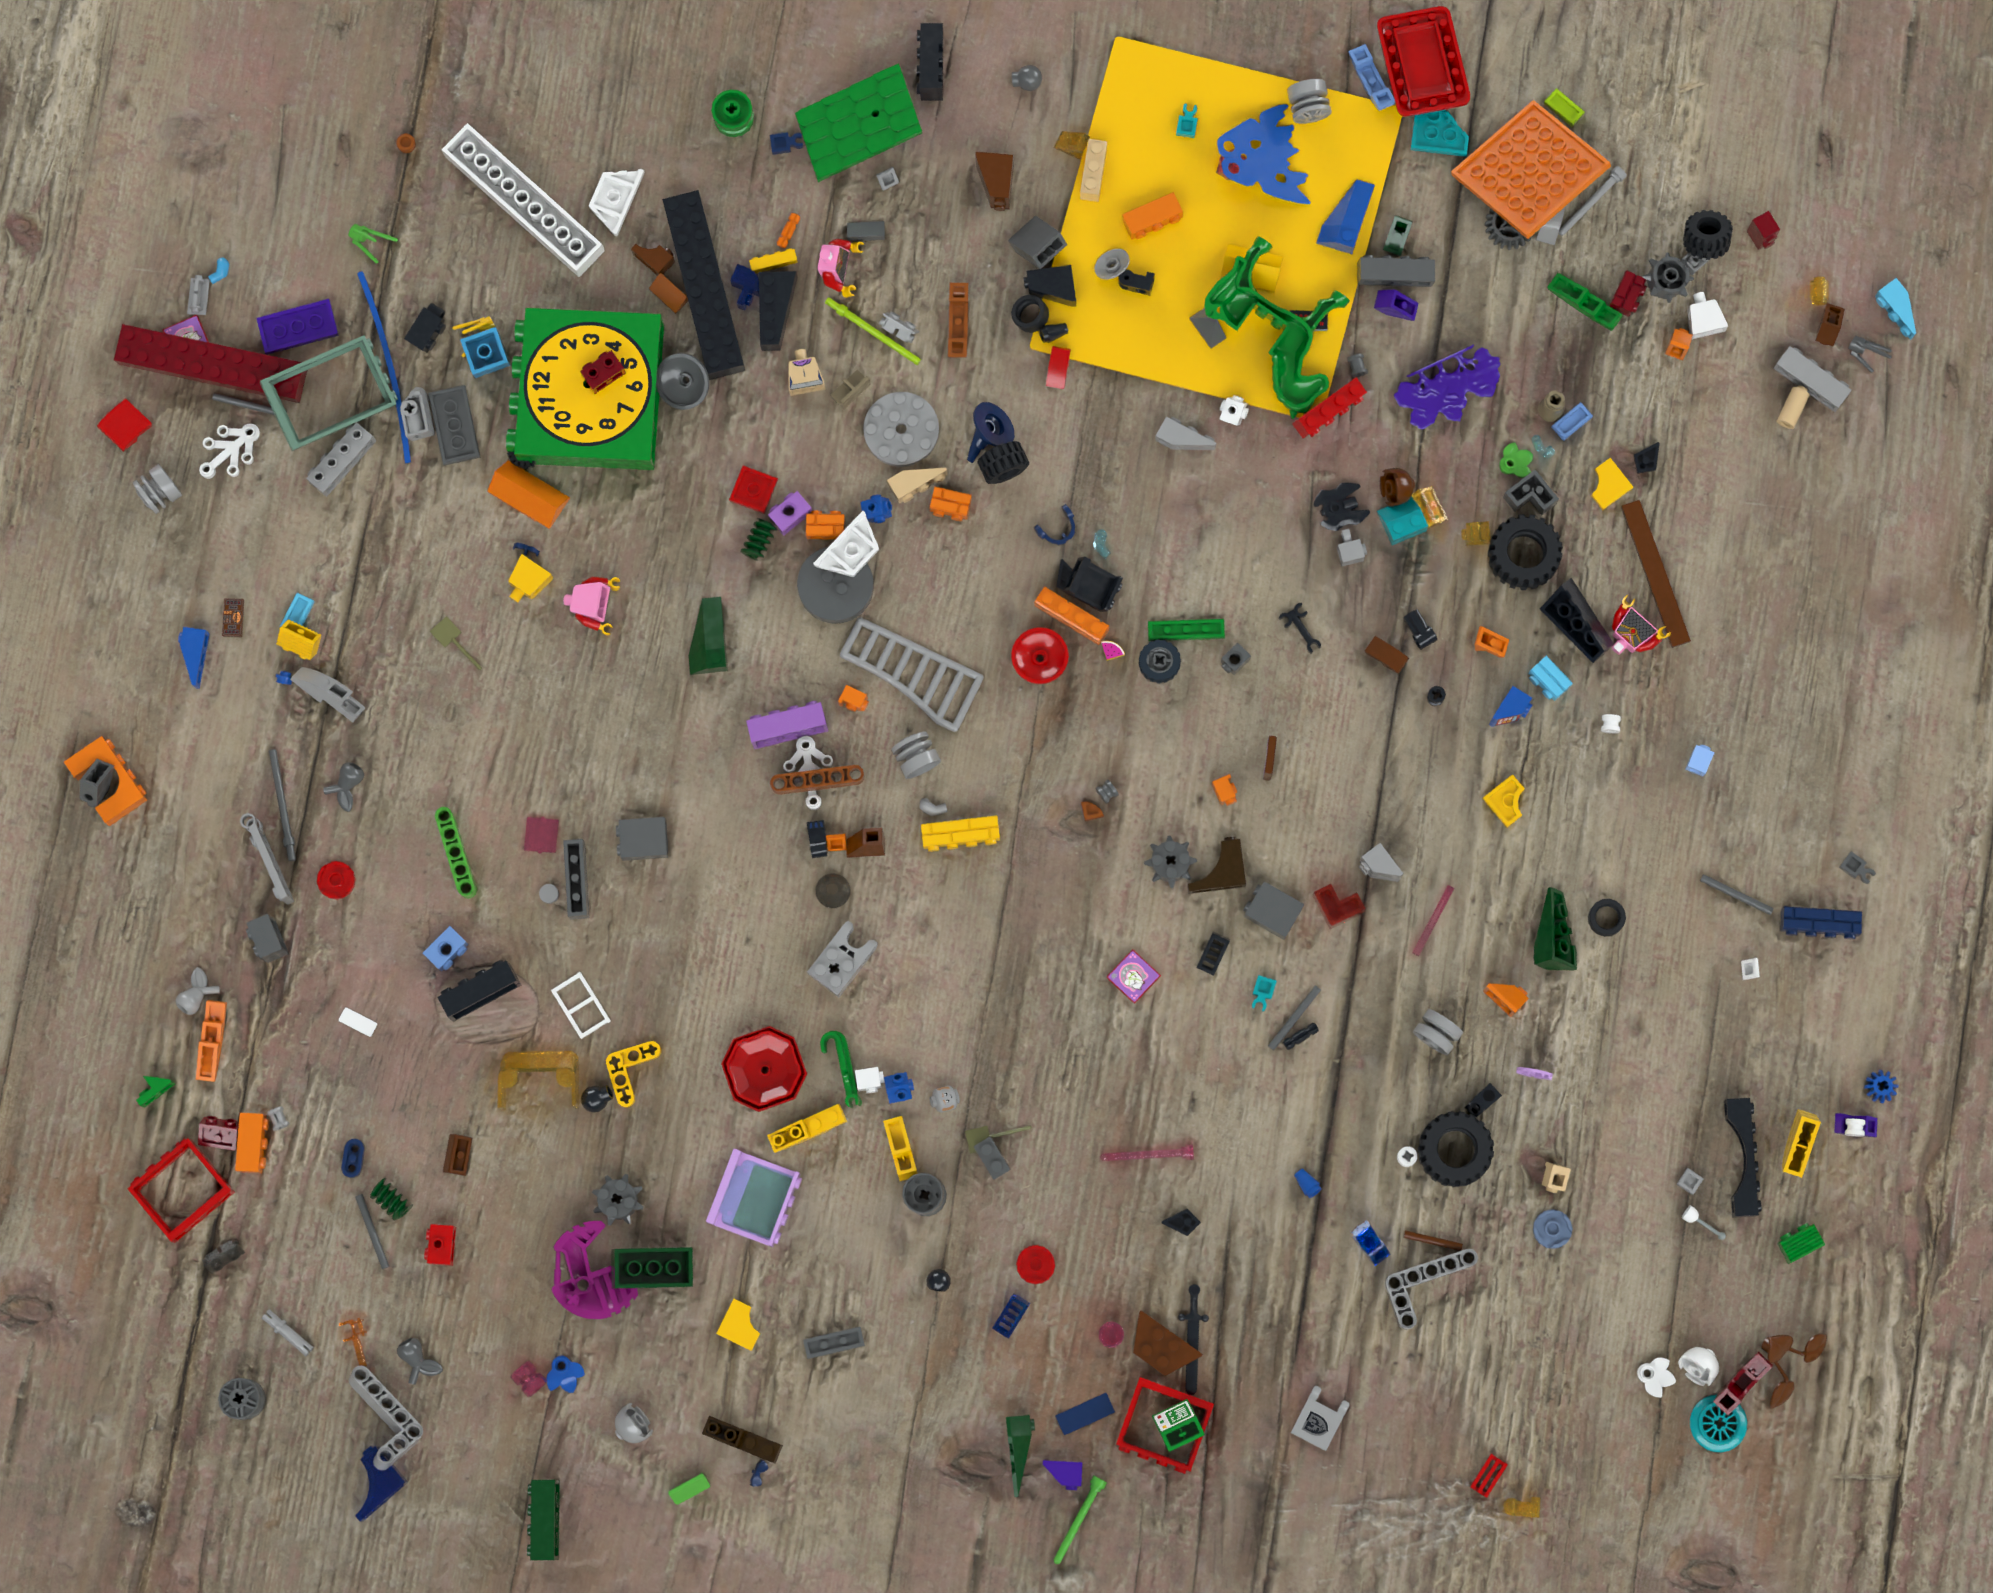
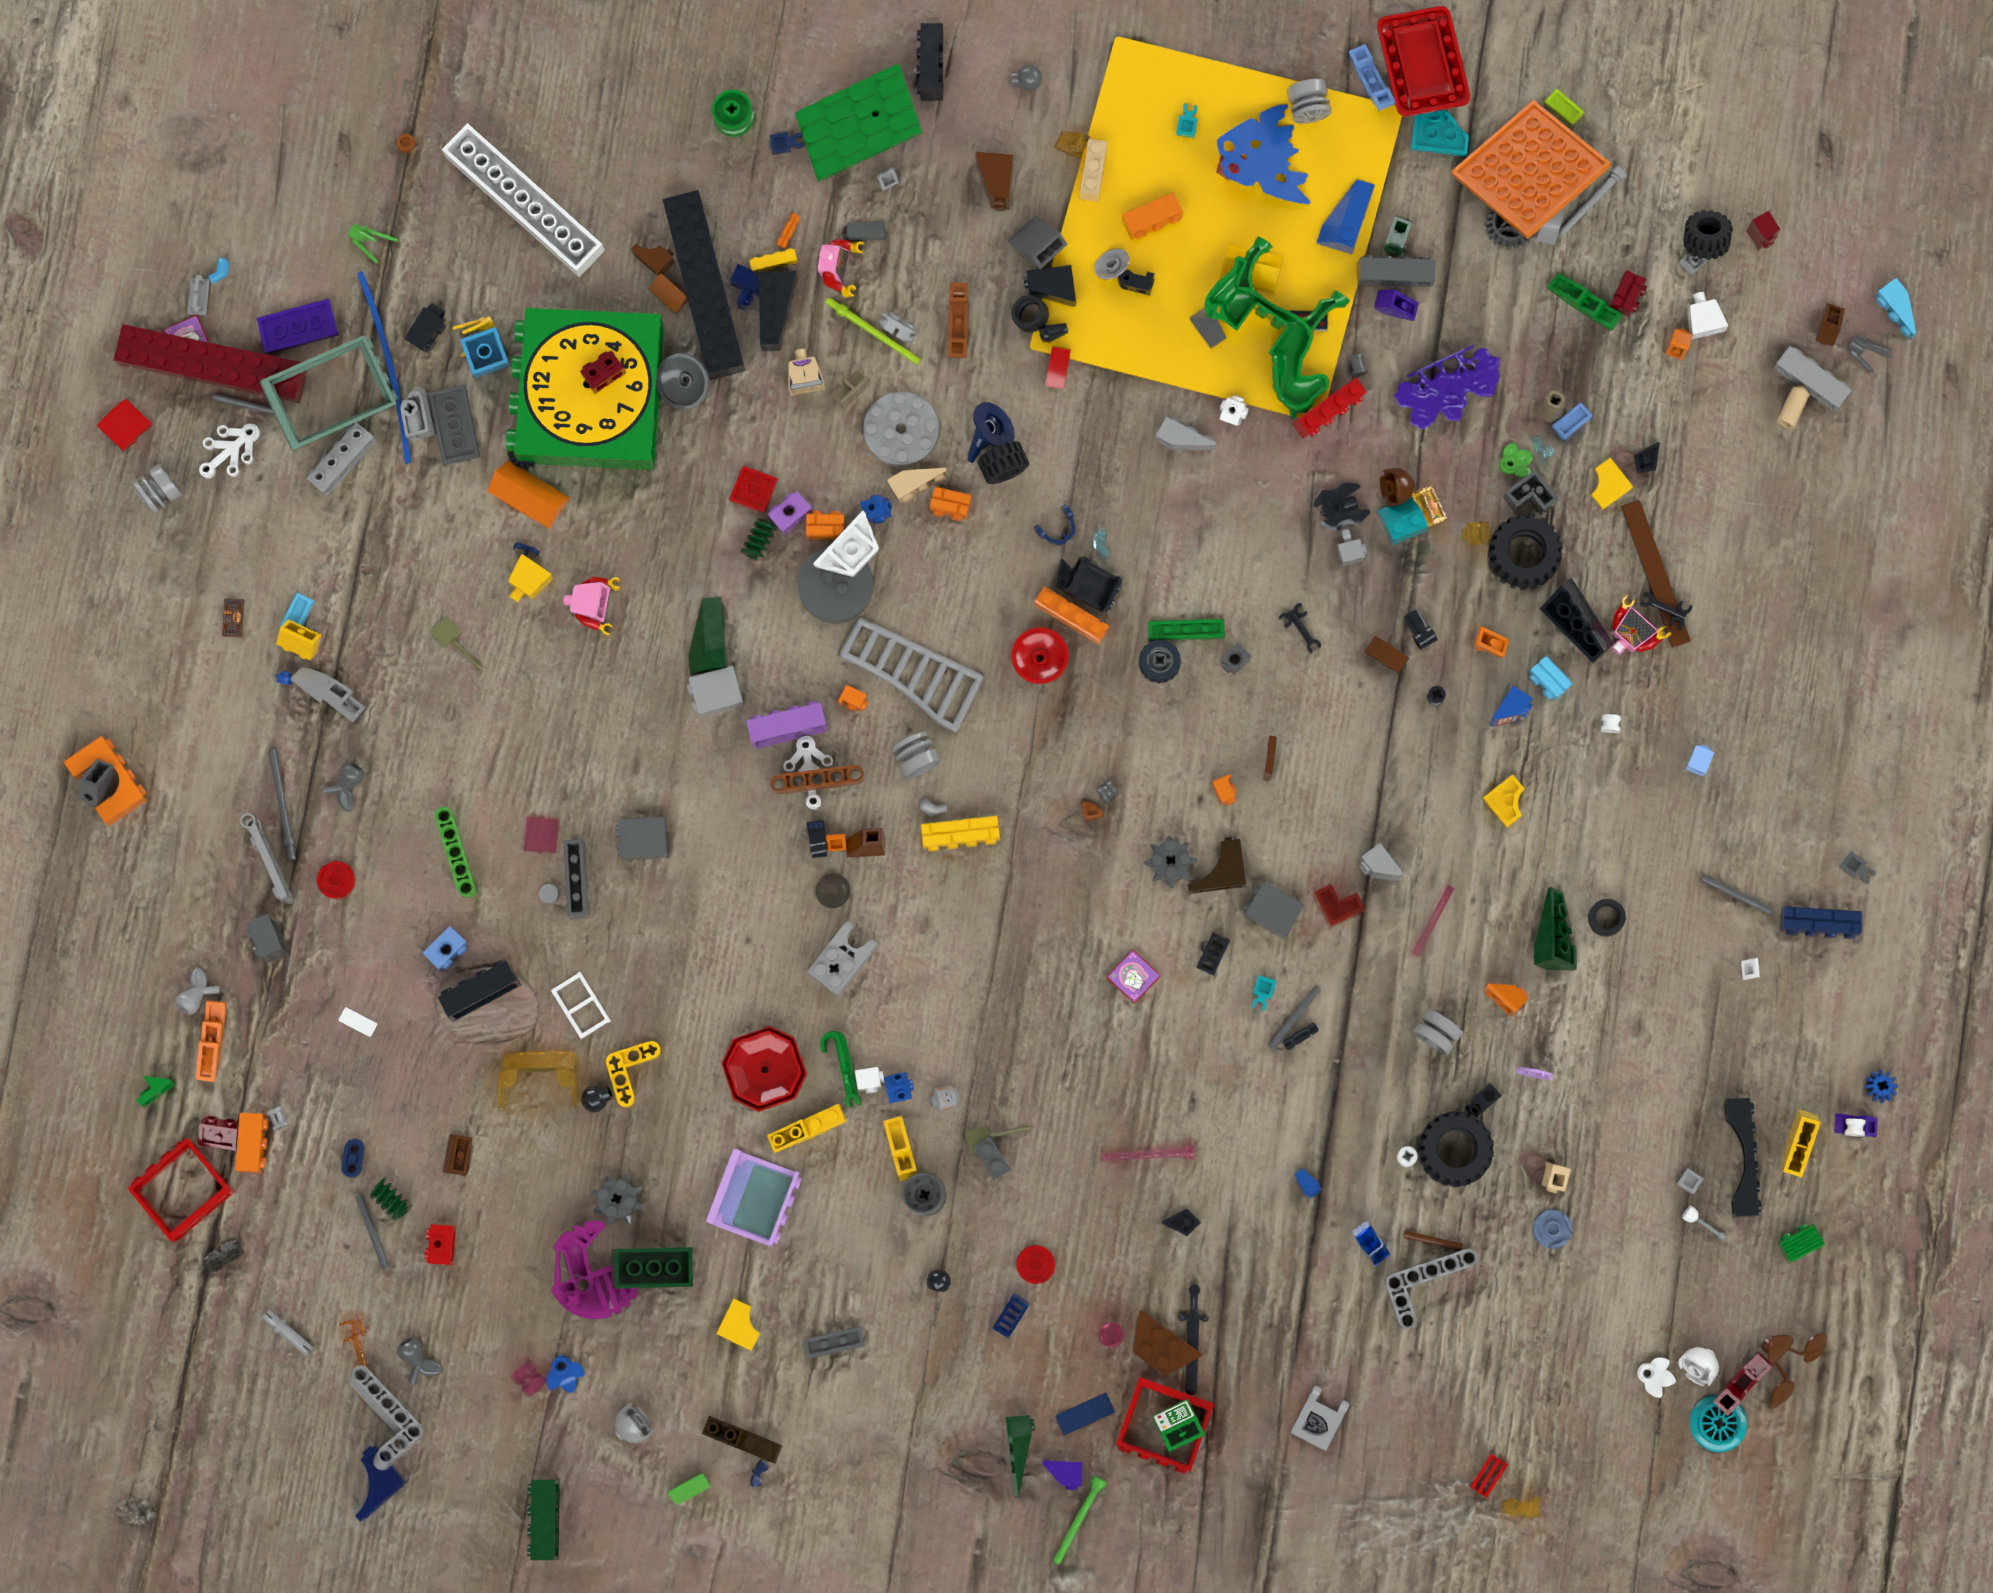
(194, 648): blue slope -> none
(251, 1405): dark grey wheel -> none
(615, 197): white wing -> none
(715, 692): none -> light grey brick
(1112, 650): dark pink tile -> none
(1676, 272): dark grey brick -> none
(1679, 614): none -> black bar
(1819, 291): clear yellow brick -> none

